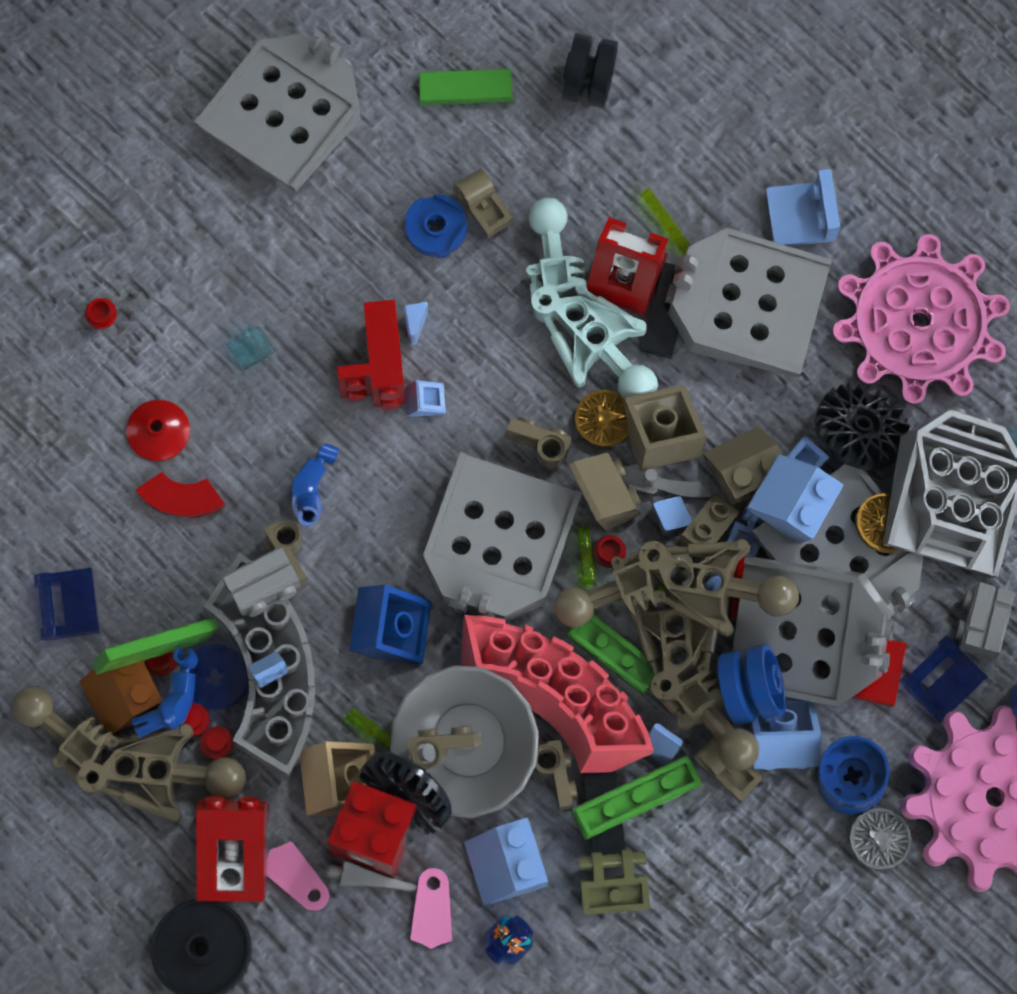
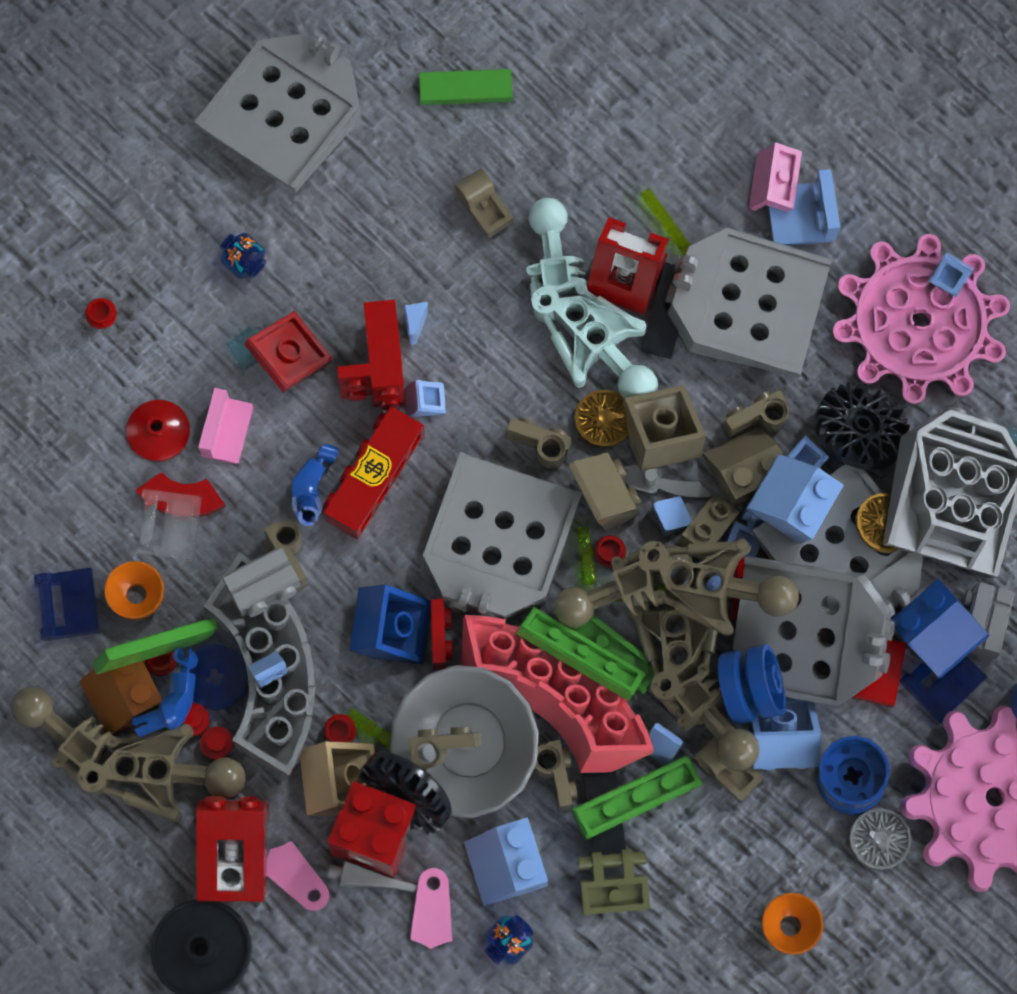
(128, 576): none -> orange piece
(179, 525): none -> clear plate
(225, 428): none -> bright pink panel
(243, 255): none -> clear blue head
(288, 351): none -> red tile
(340, 729): none -> red plate
(373, 473): none -> red brick
(437, 243): blue plate -> none
(440, 647): none -> red plate
(581, 654): none -> bright green tile
(590, 70): black wheel -> none
(742, 419): none -> dark tan plate
(775, 178): none -> bright pink panel
(804, 911): none -> orange piece
(939, 628): none -> blue slope
(951, 274): none -> light blue slope

